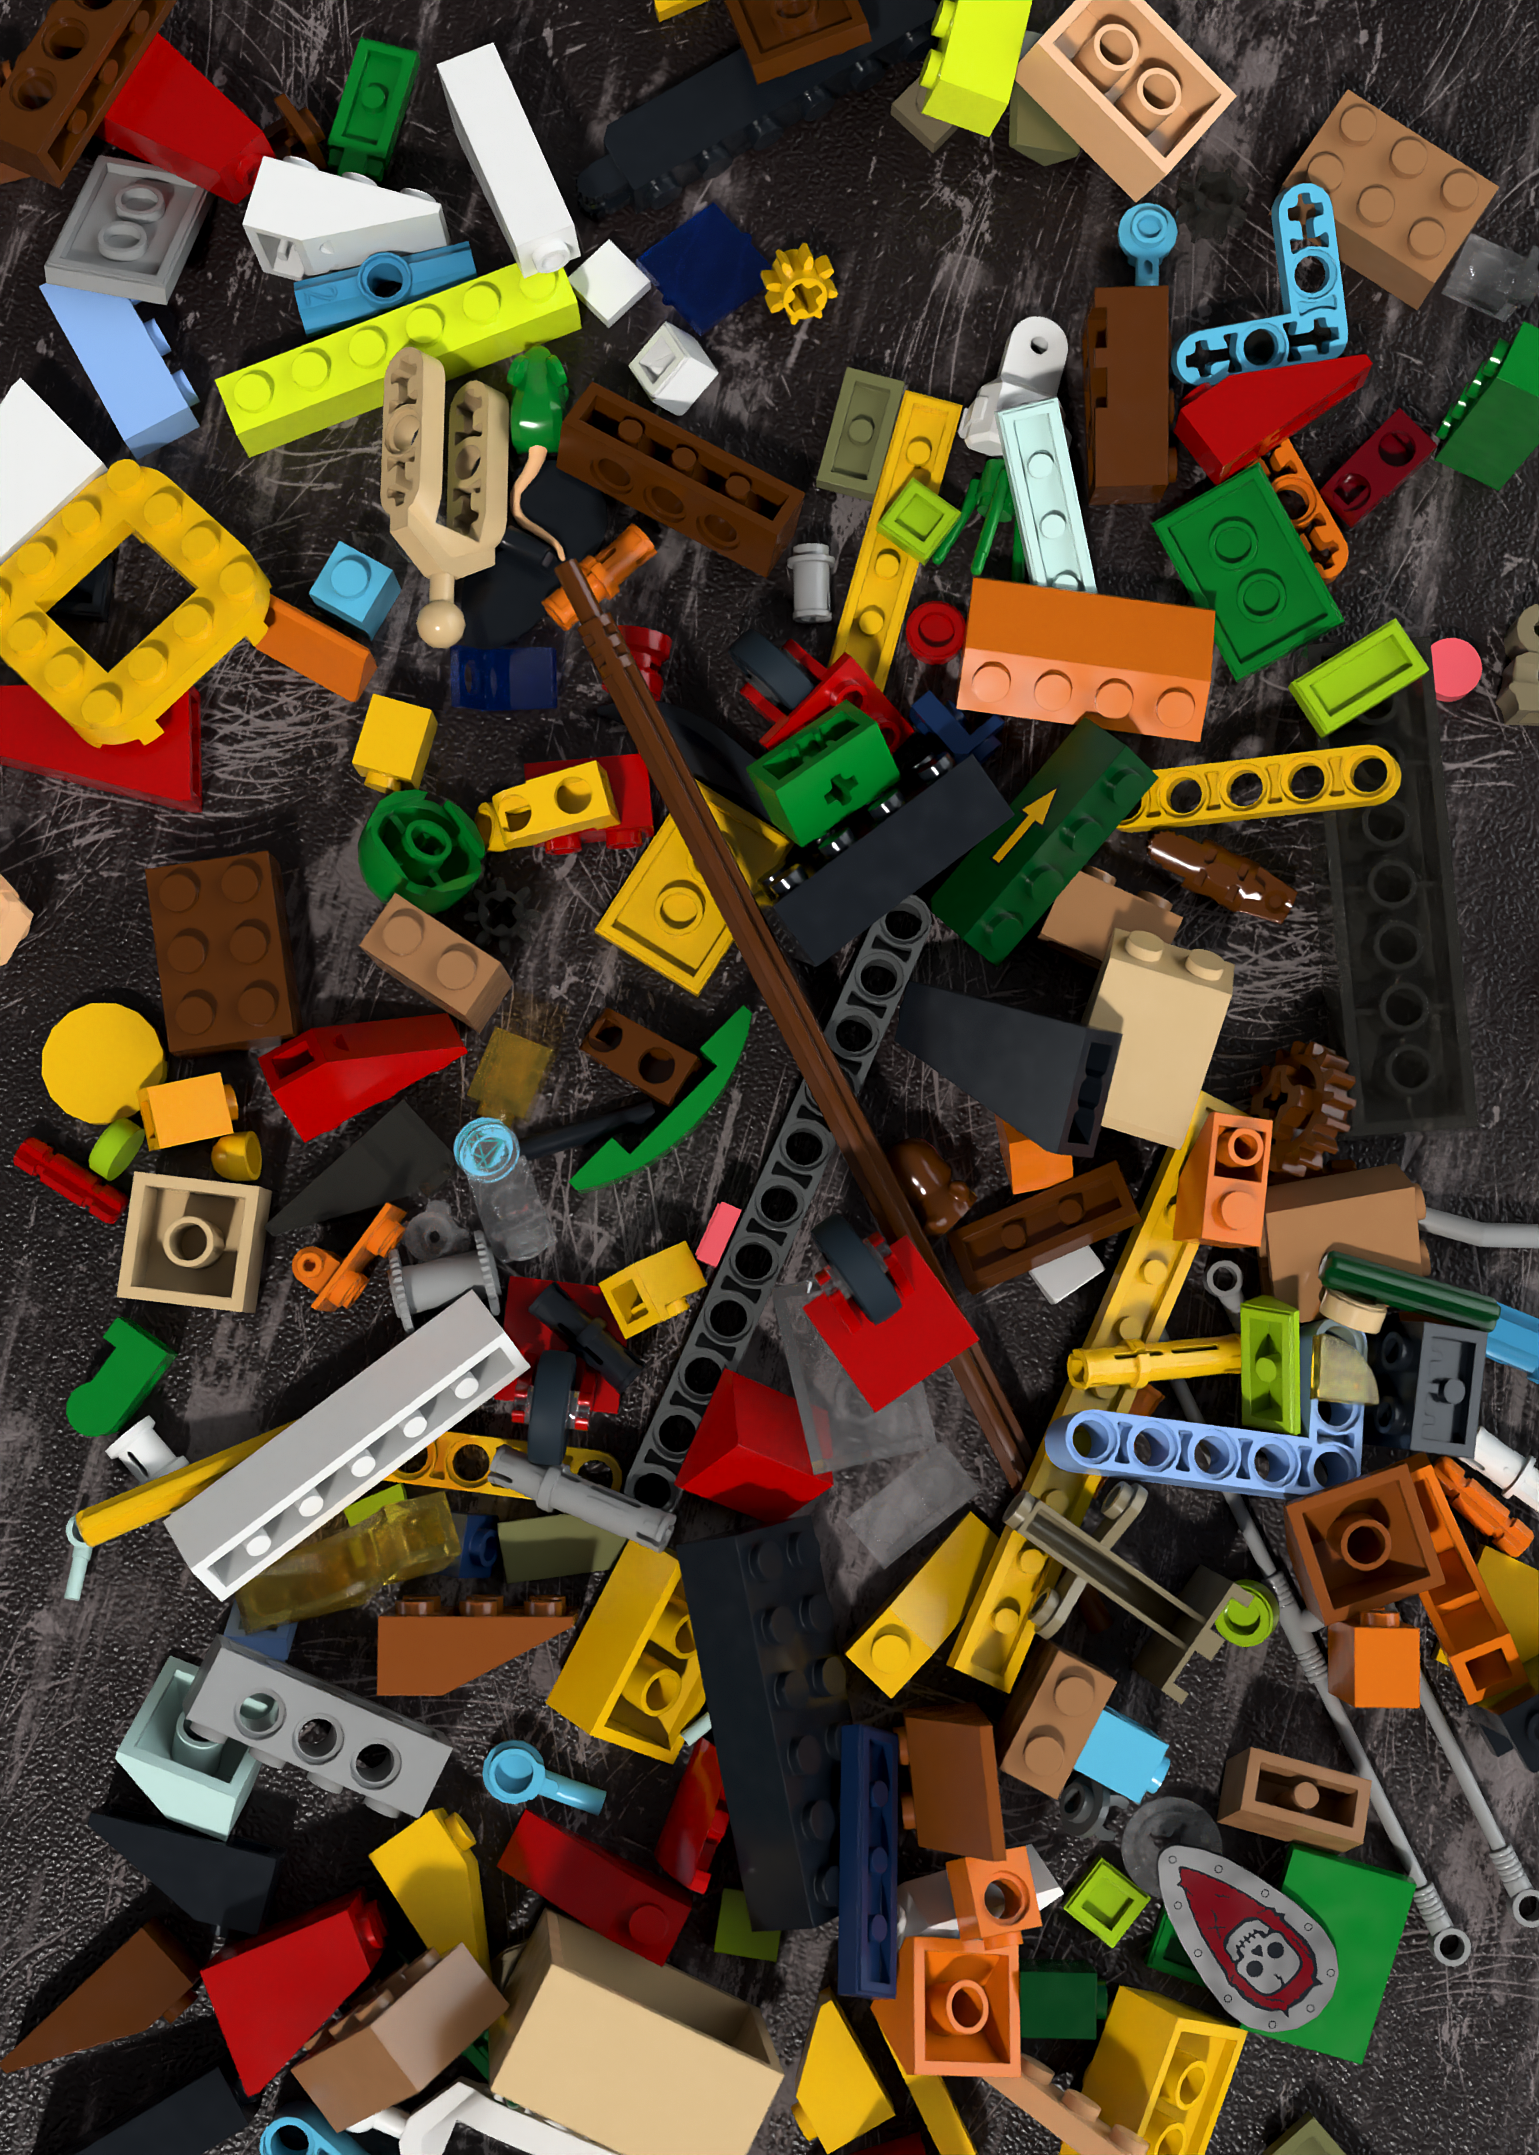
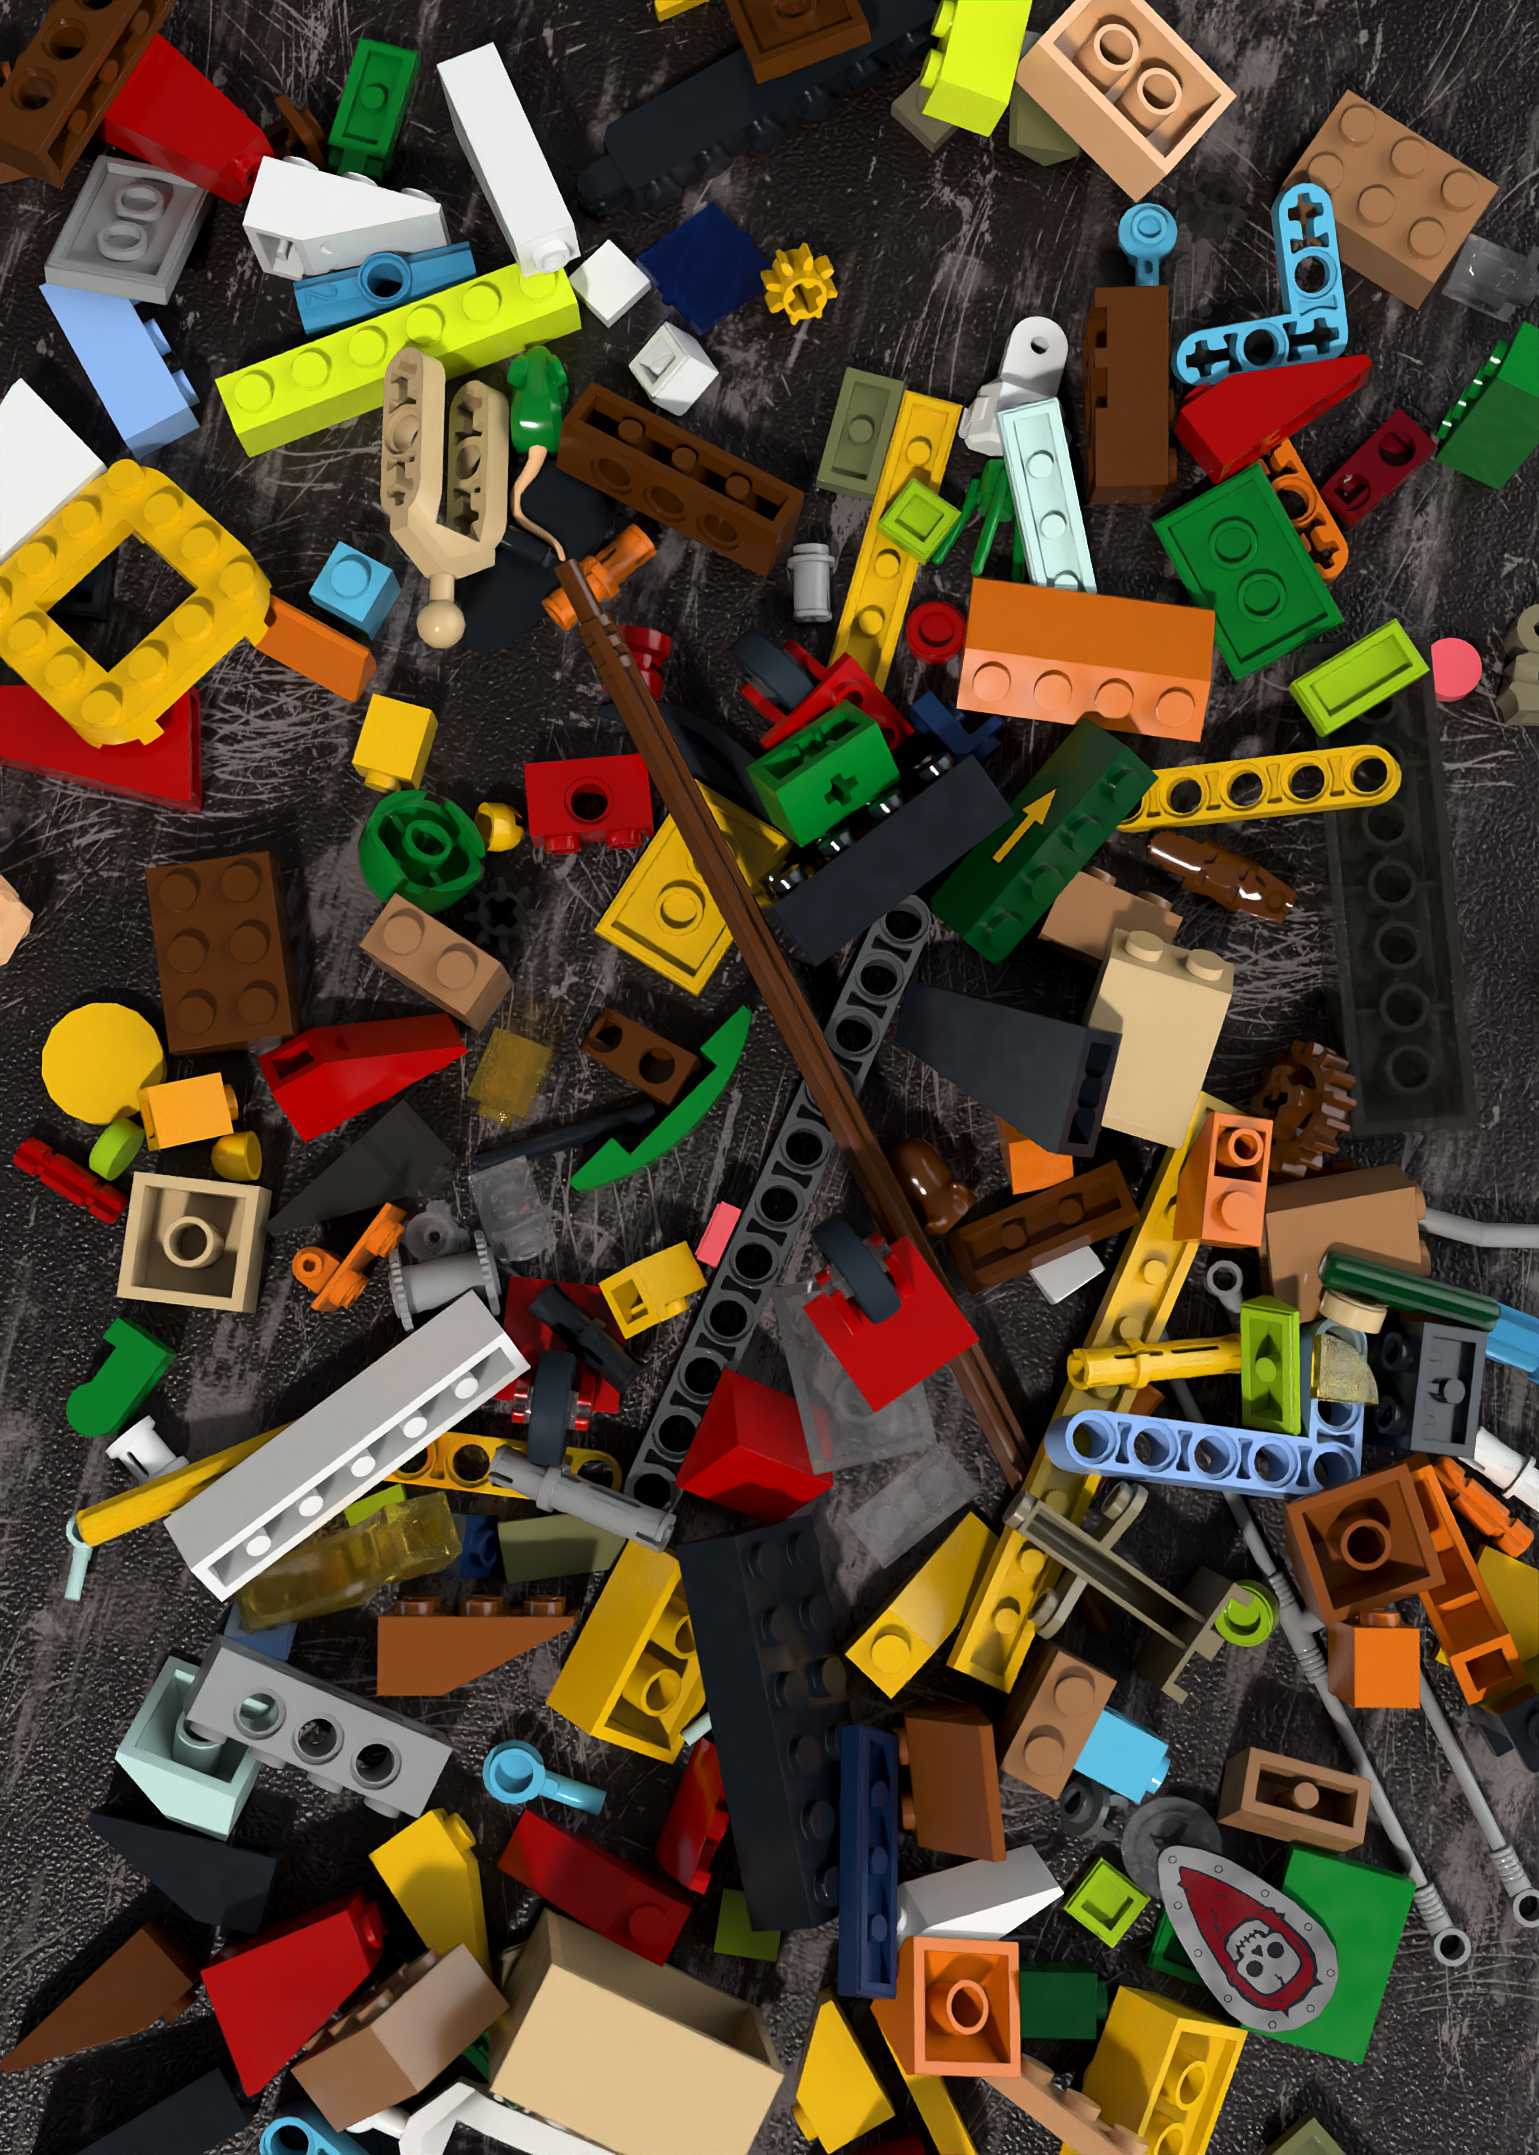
(486, 1150): clear tile -> none
(504, 678): clear blue bracket -> none
(556, 805): yellow leg -> none
(968, 1884): orange brick -> none

